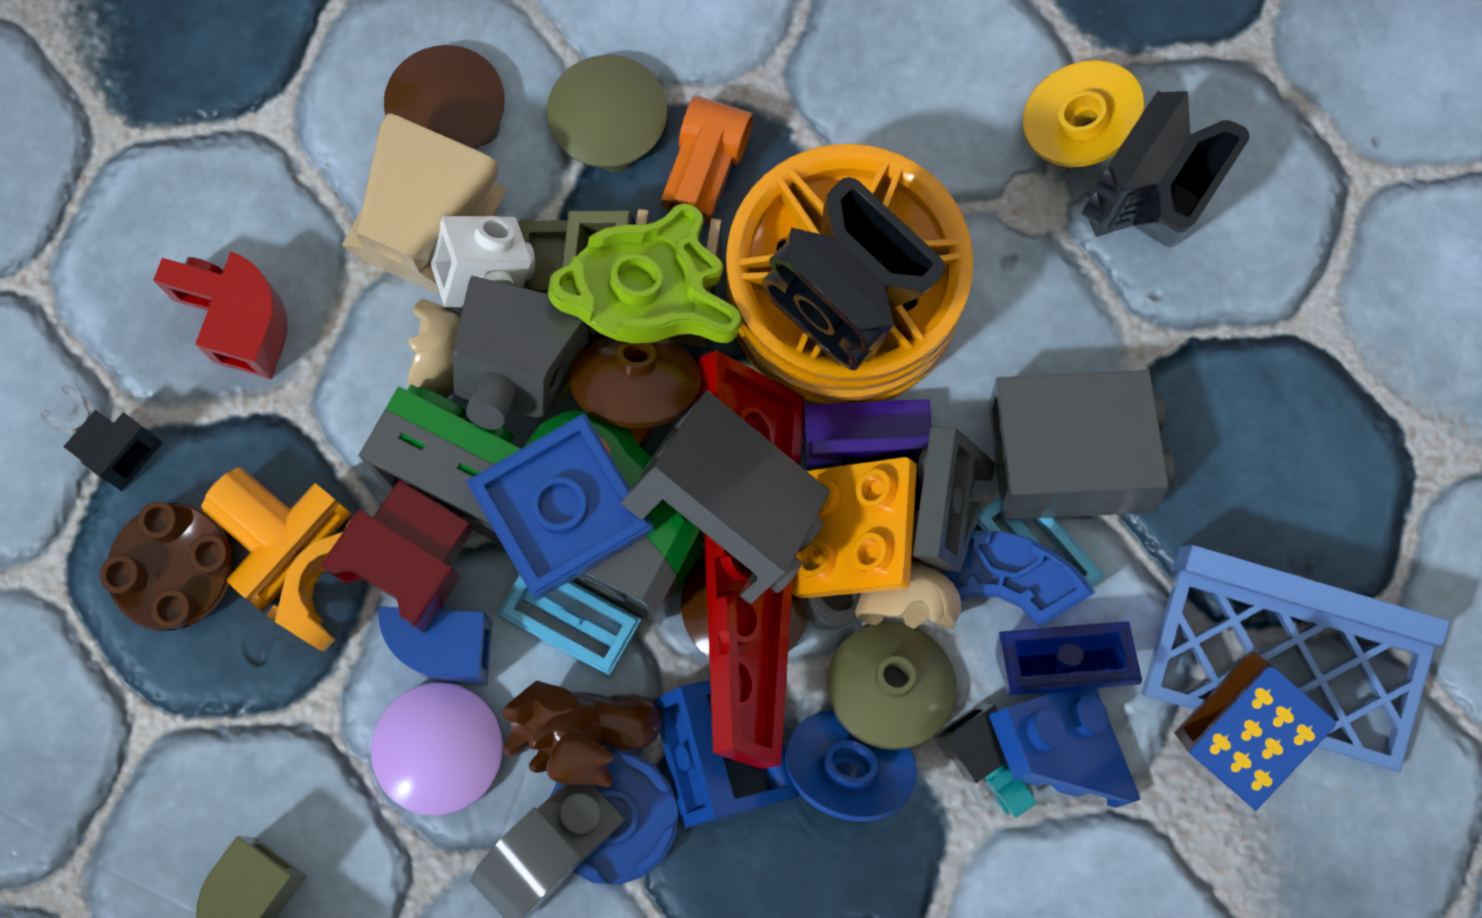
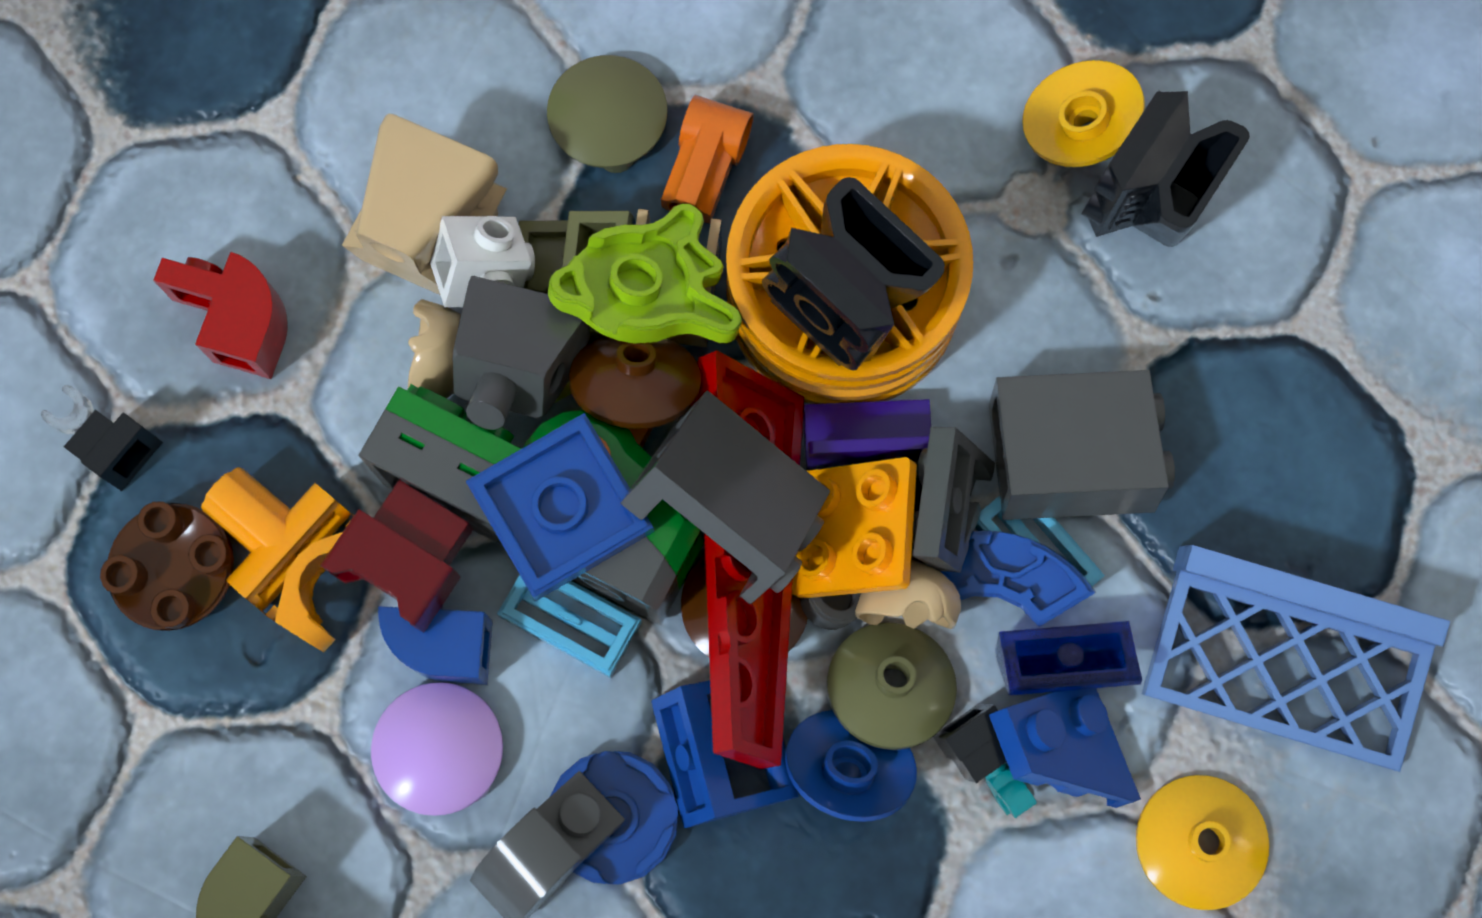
(449, 94): reddish brown dish -> none
(574, 726): reddish brown animal -> none
(1170, 846): none -> yellow dish
(1254, 729): blue piece -> none

